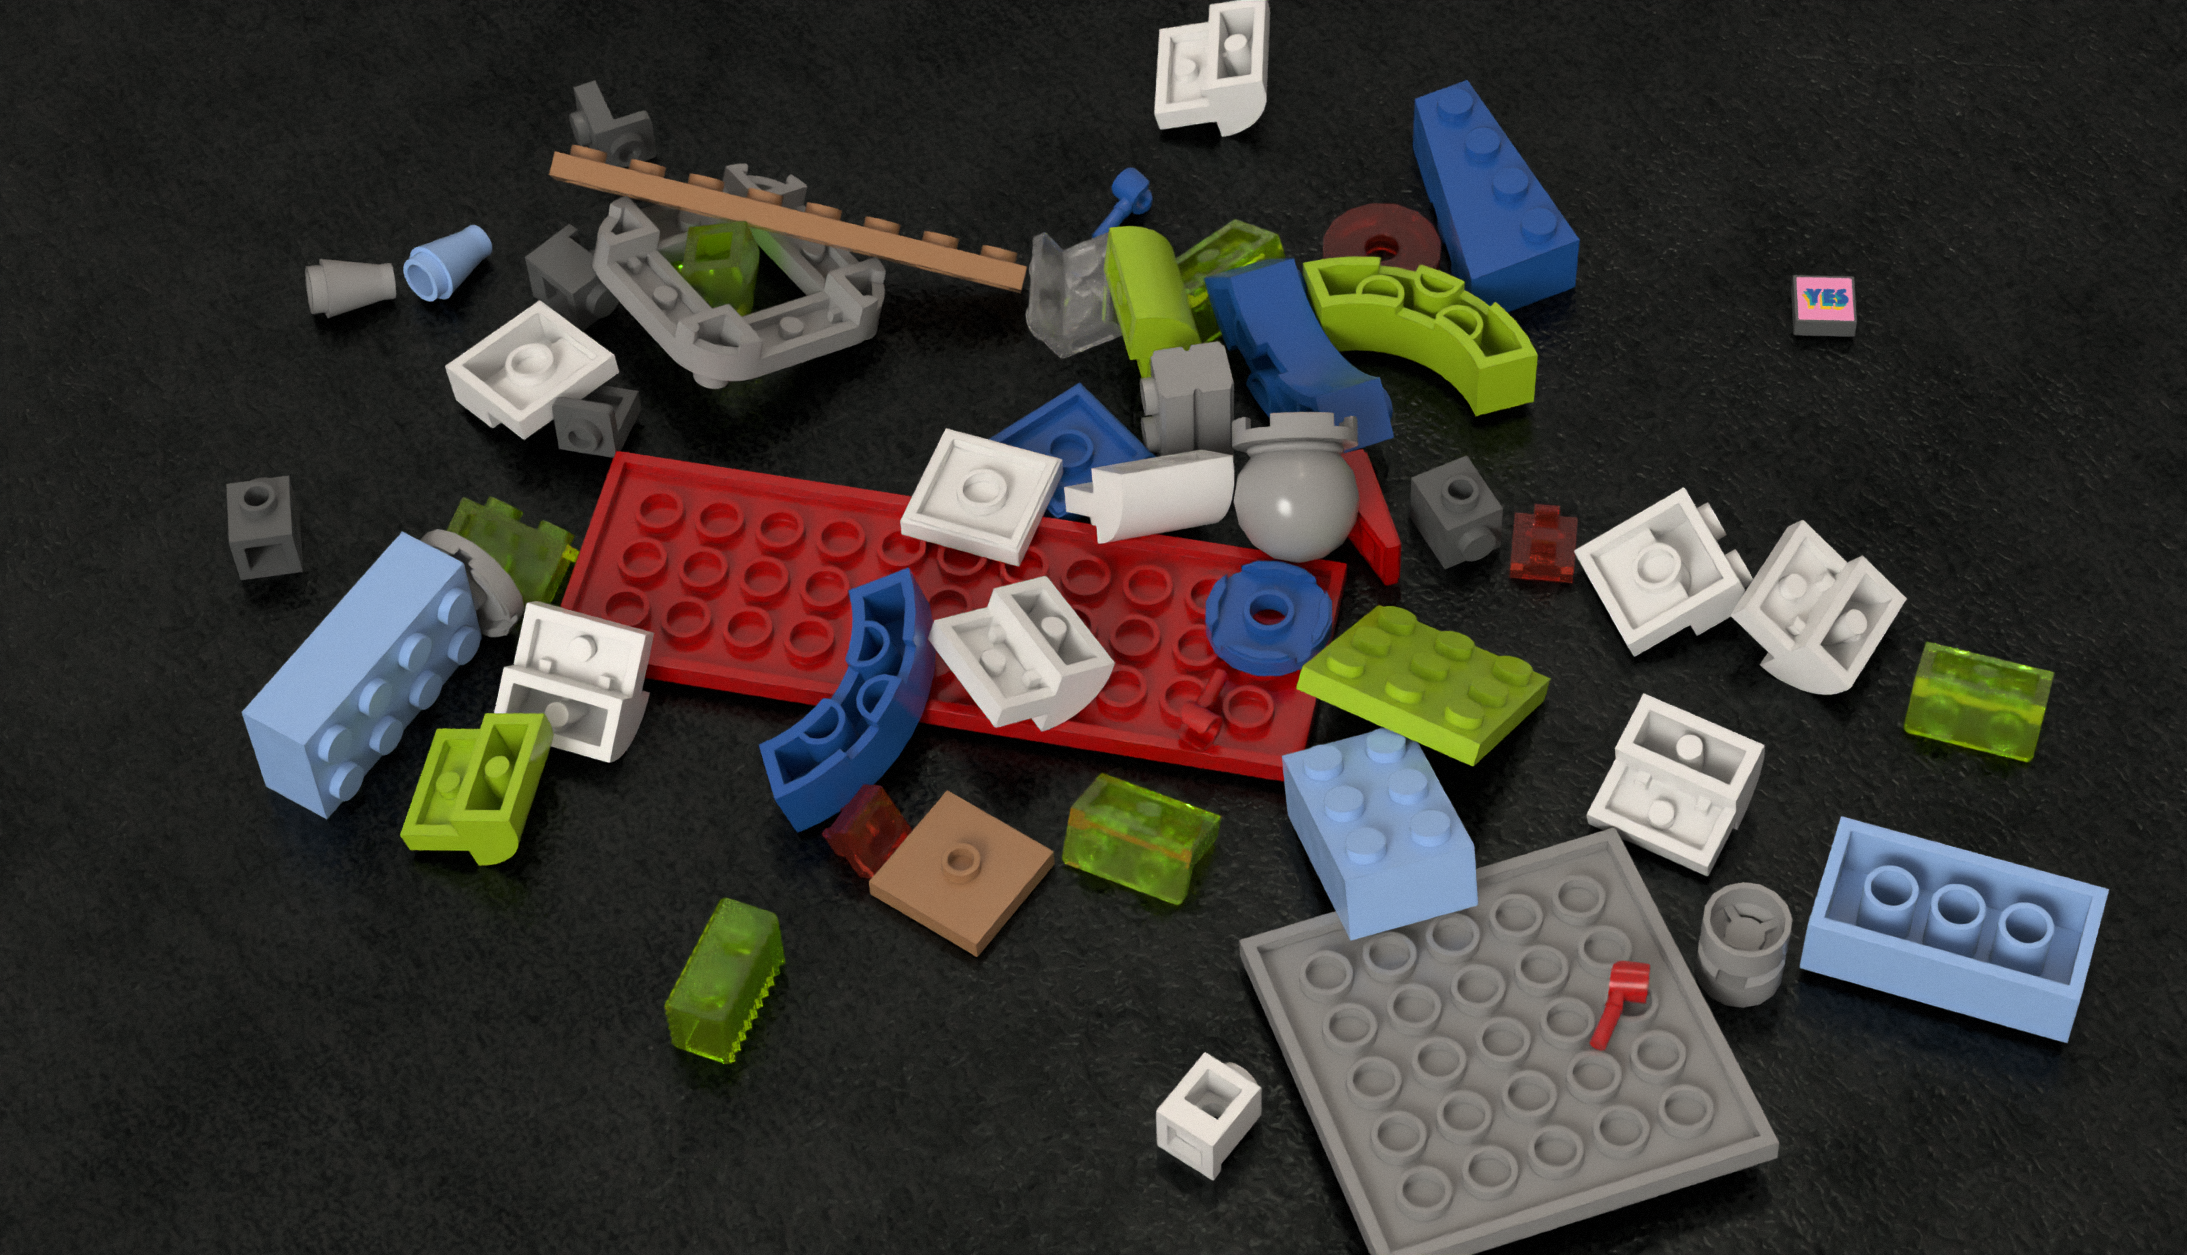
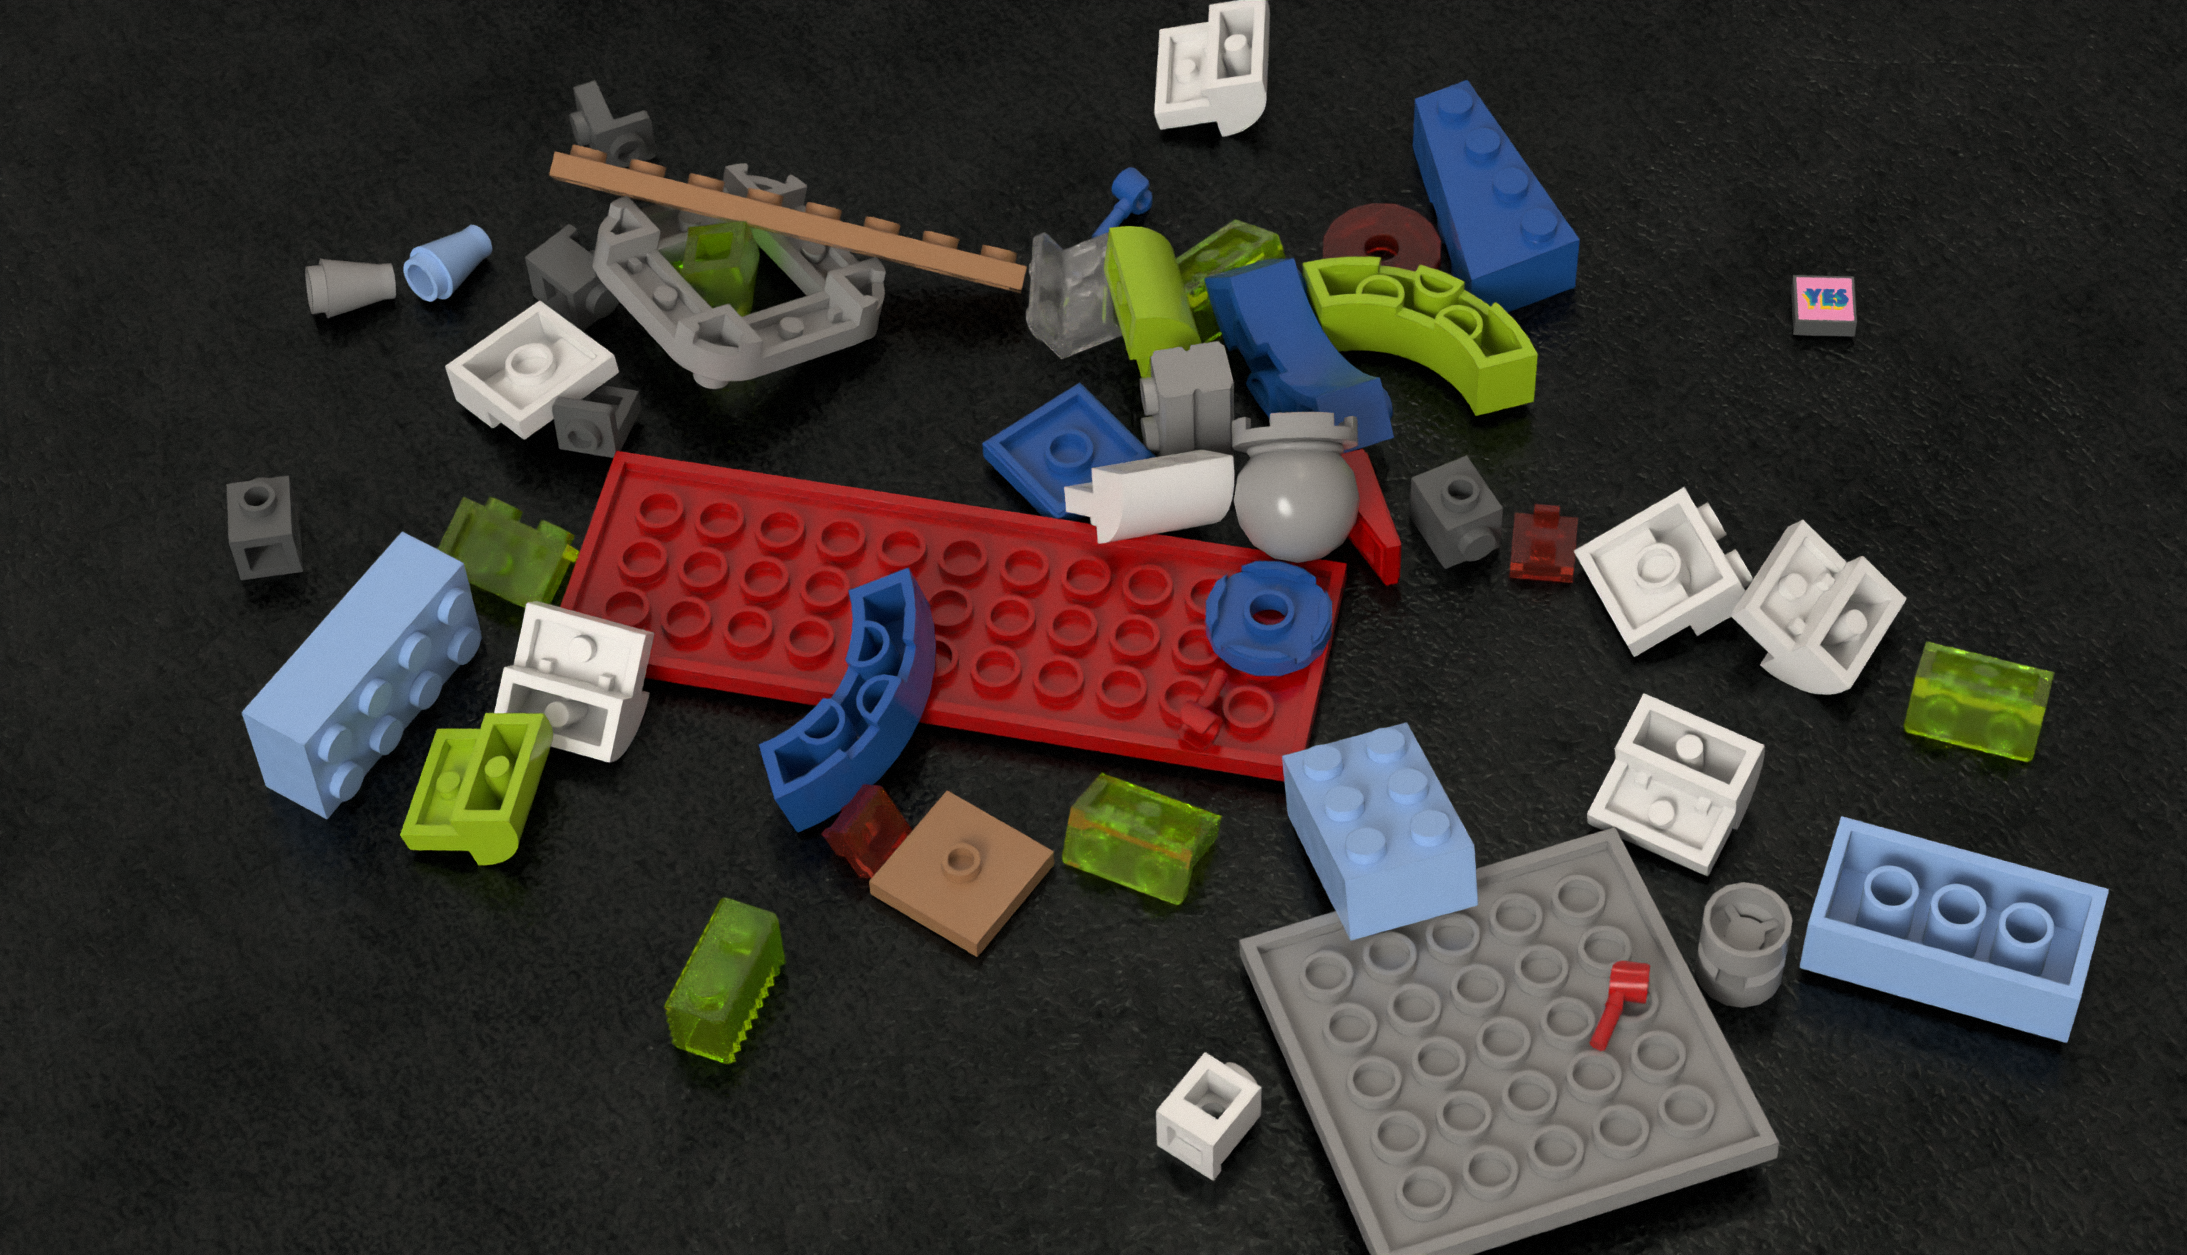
(493, 591): light grey tile -> none
(982, 497): white tile -> none
(1024, 655): white brick -> none
(1424, 683): lime plate -> none

